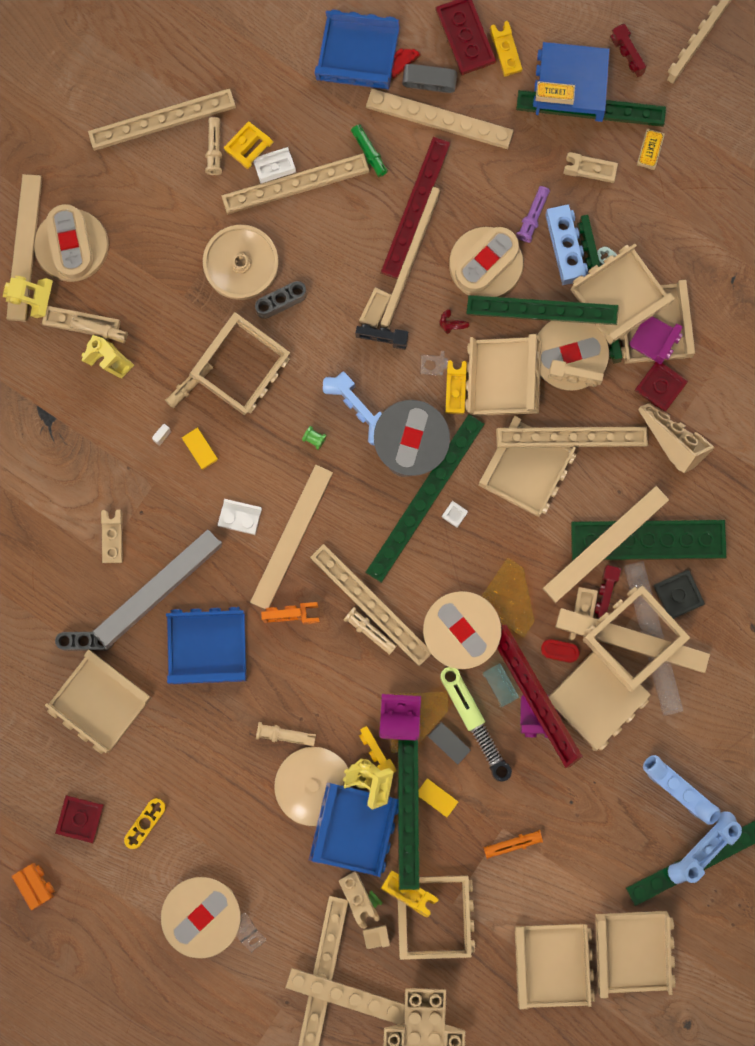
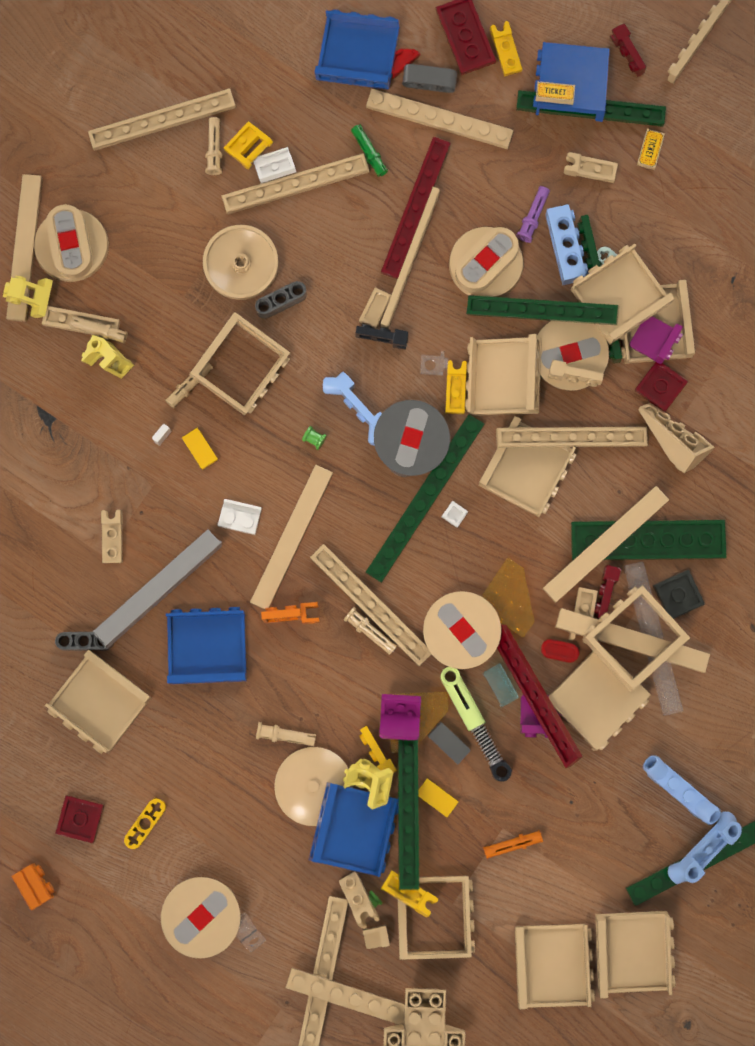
(451, 324): dark red piece -> none

